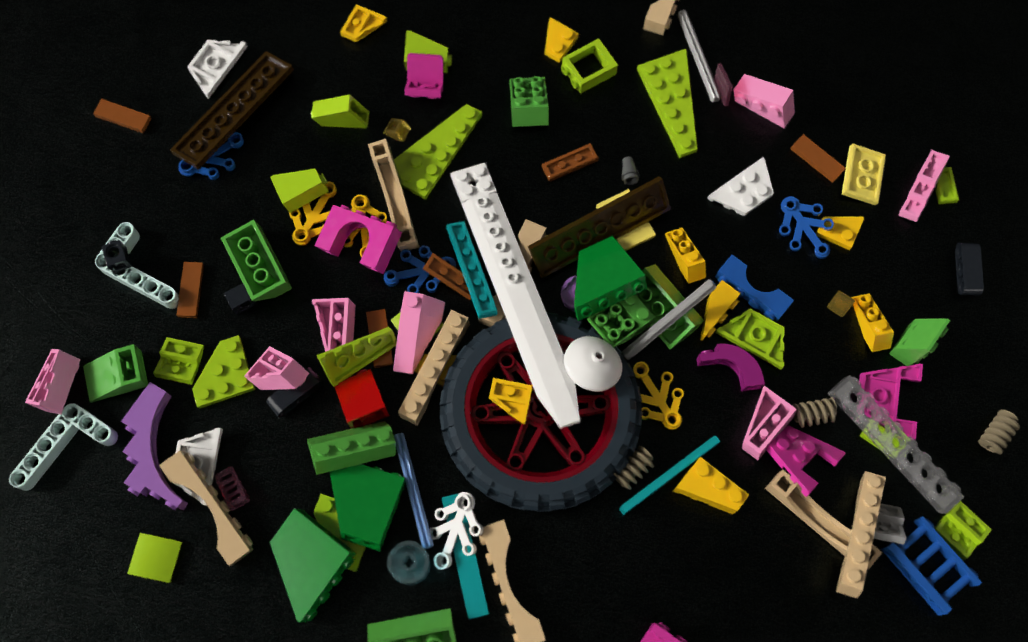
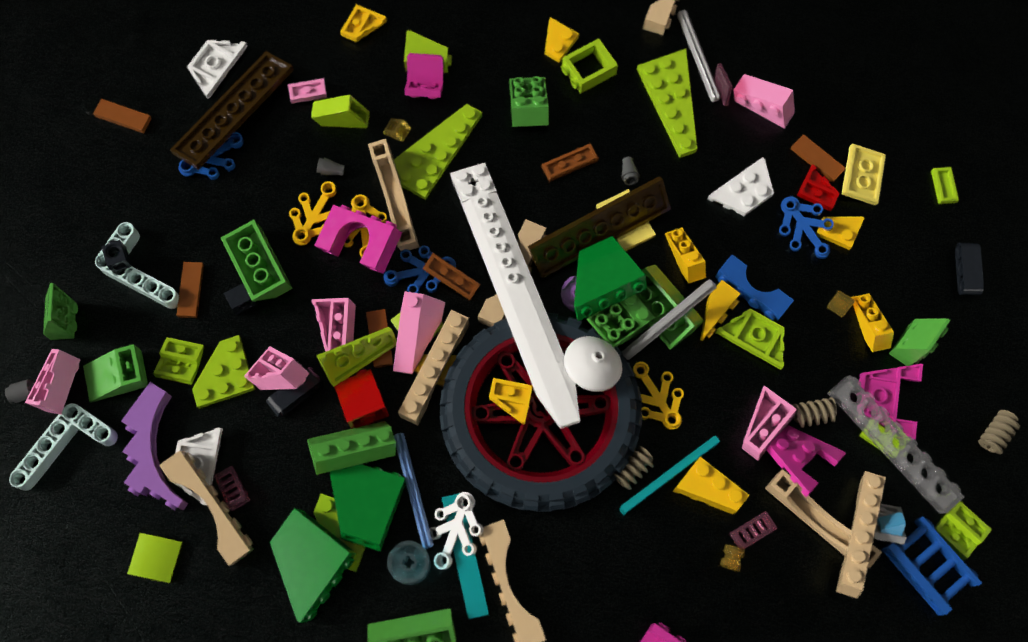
(19, 391): none -> dark grey brick
(59, 314): none -> bright green slope
(299, 187): lime slope -> none
(307, 91): none -> bright pink plate
(329, 167): none -> dark grey cone
(471, 270): teal tile -> none
(732, 558): none -> clear yellow wheel
(739, 360): magenta arch -> none
(768, 522): none -> clear pink slope
(818, 189): none -> red wing
(892, 524): none -> dark azure slope
(924, 185): bright pink slope -> none

